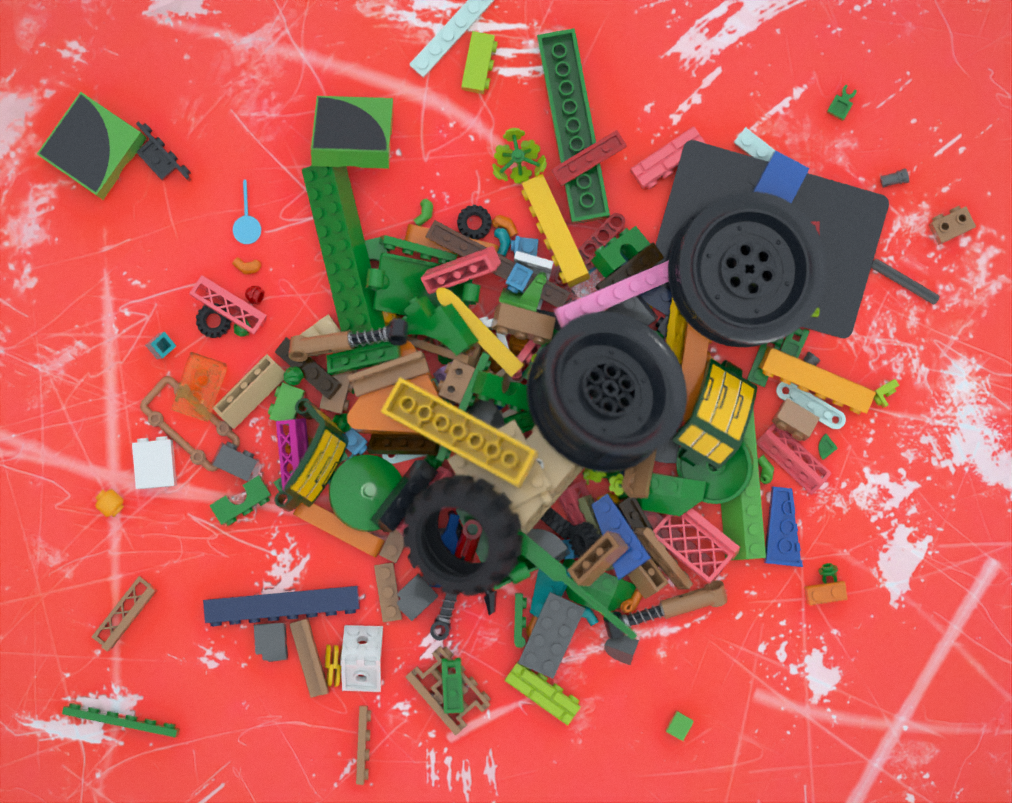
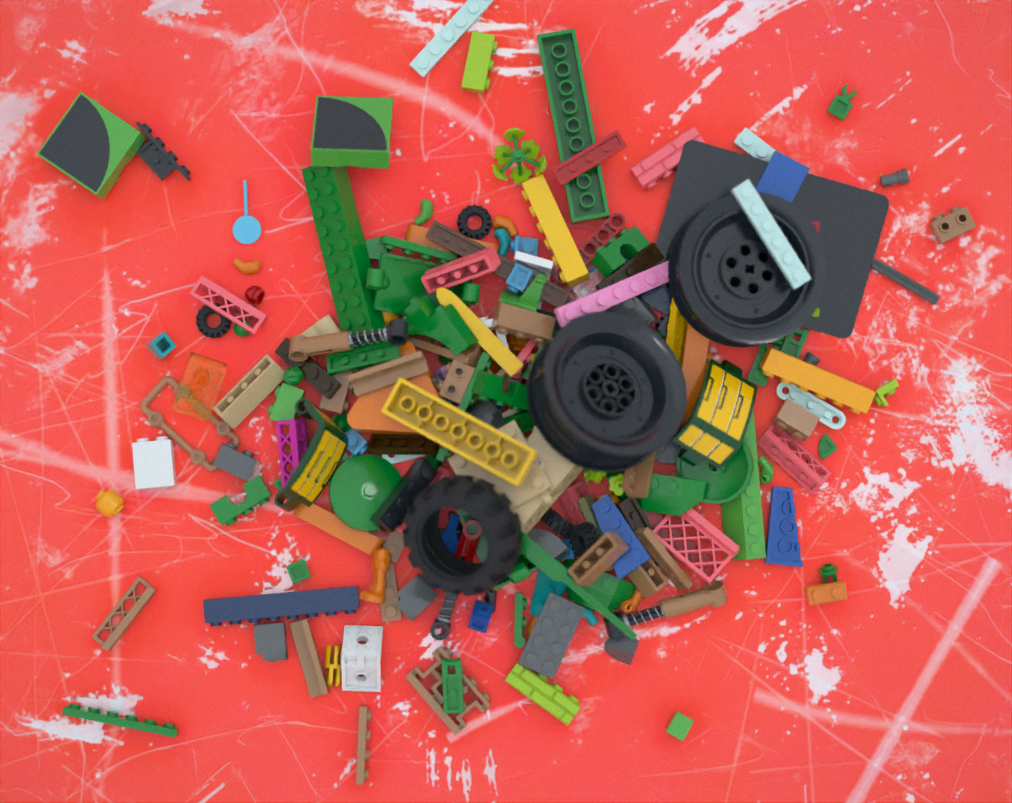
(298, 571): none -> green plate
(380, 564): none -> orange piece
(480, 616): none -> blue bracket
(771, 234): none -> light aqua plate

